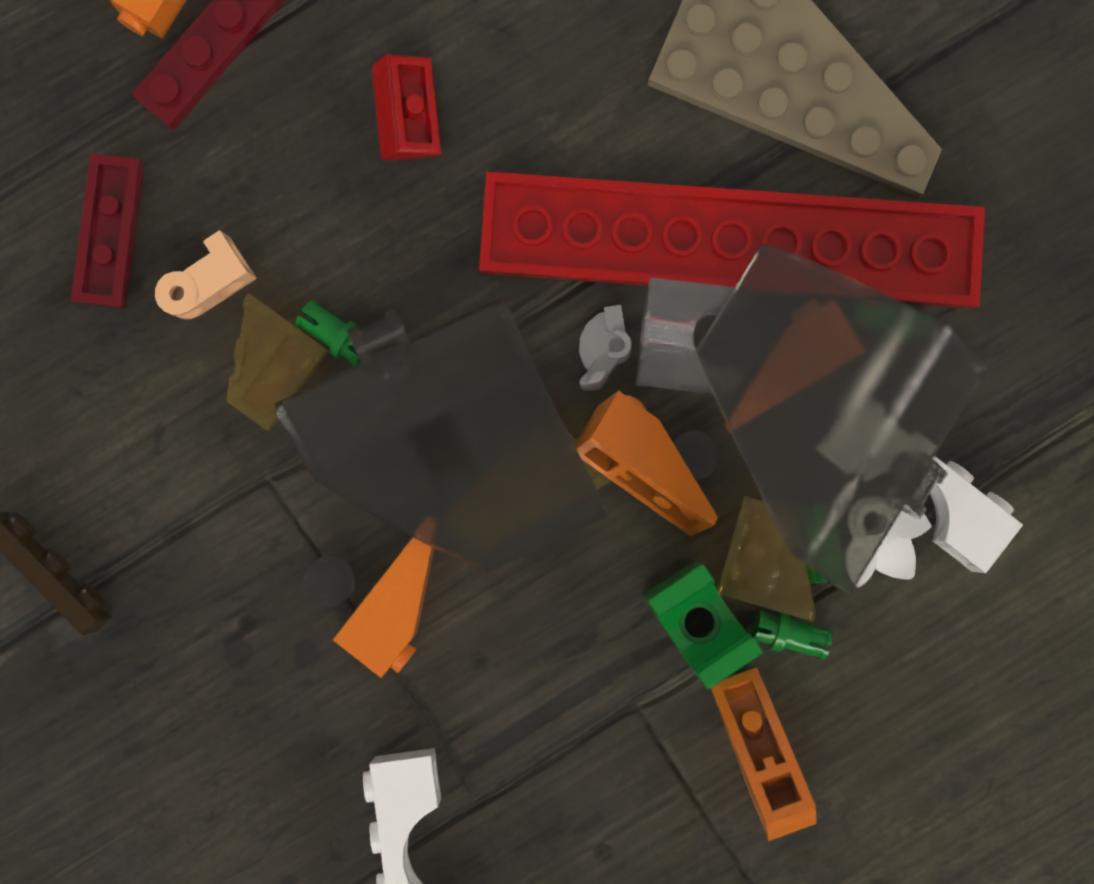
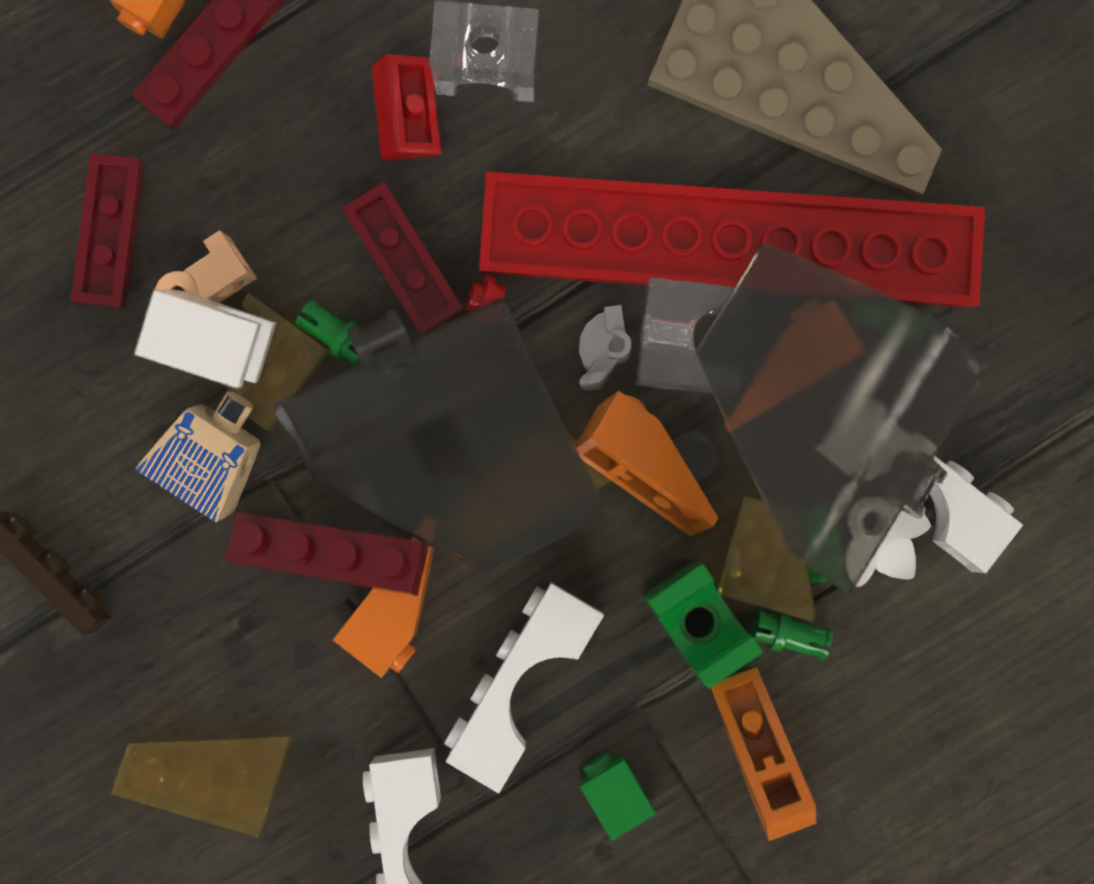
(205, 337): none -> white piece
(205, 457): none -> tan torso
(206, 780): none -> clear yellow wing
(327, 553): none -> dark red plate
(403, 259): none -> dark red plate
(484, 293): none -> red plate
(490, 742): none -> white arch
(508, 66): none -> clear piece
(615, 794): none -> green brick

